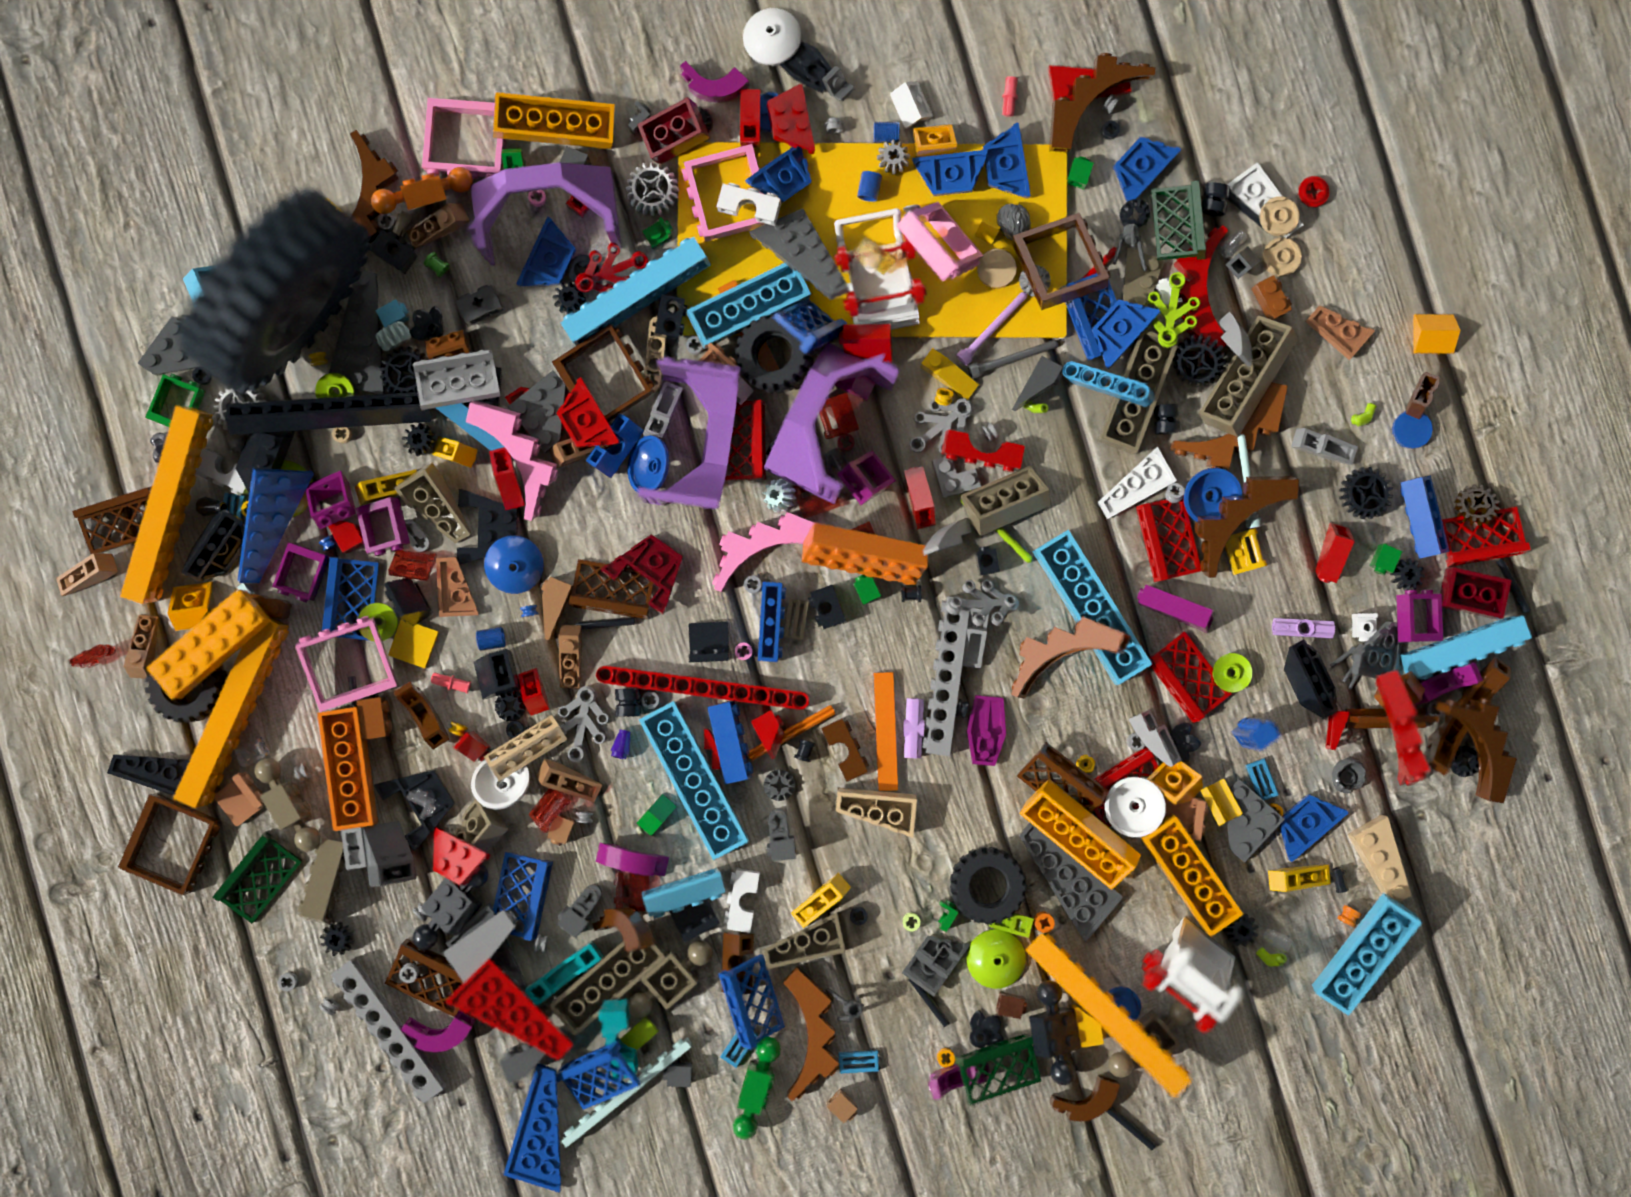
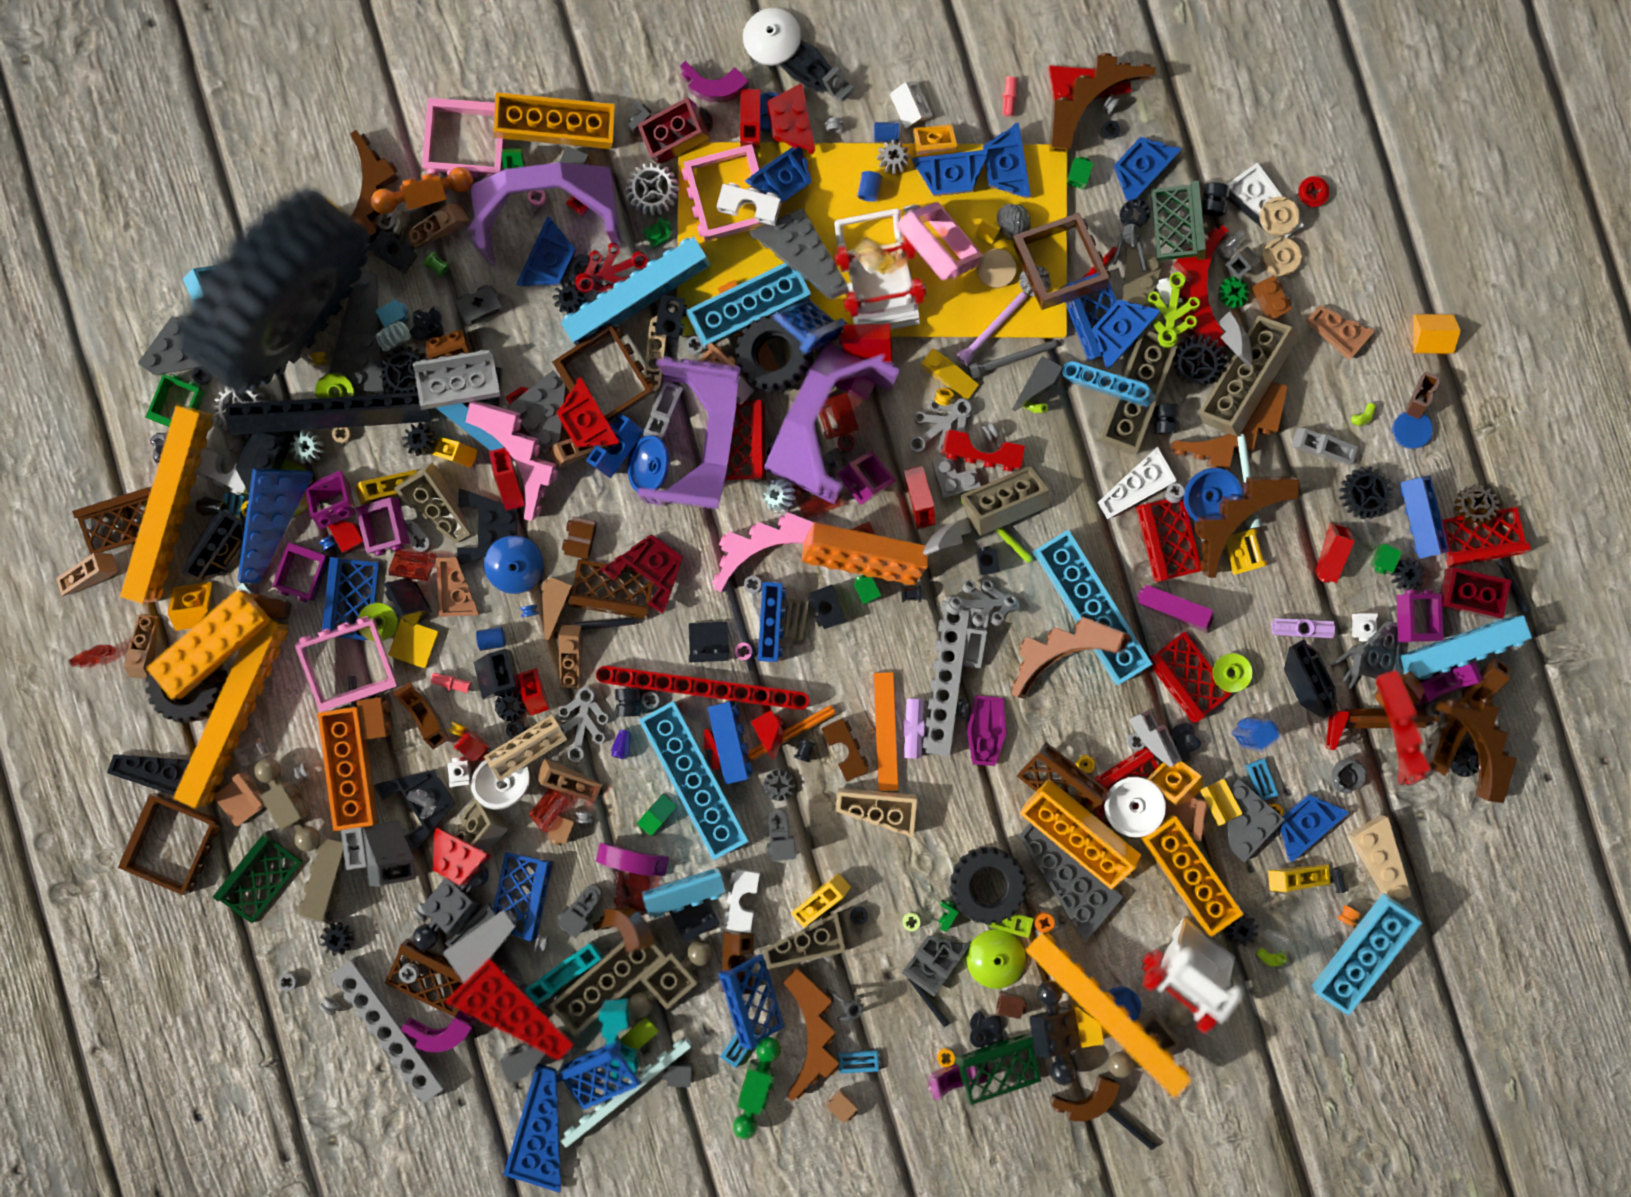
(309, 440): none -> light aqua gear
(466, 775): none -> white brick
(580, 538): none -> reddish brown brick
(1225, 289): none -> green gear

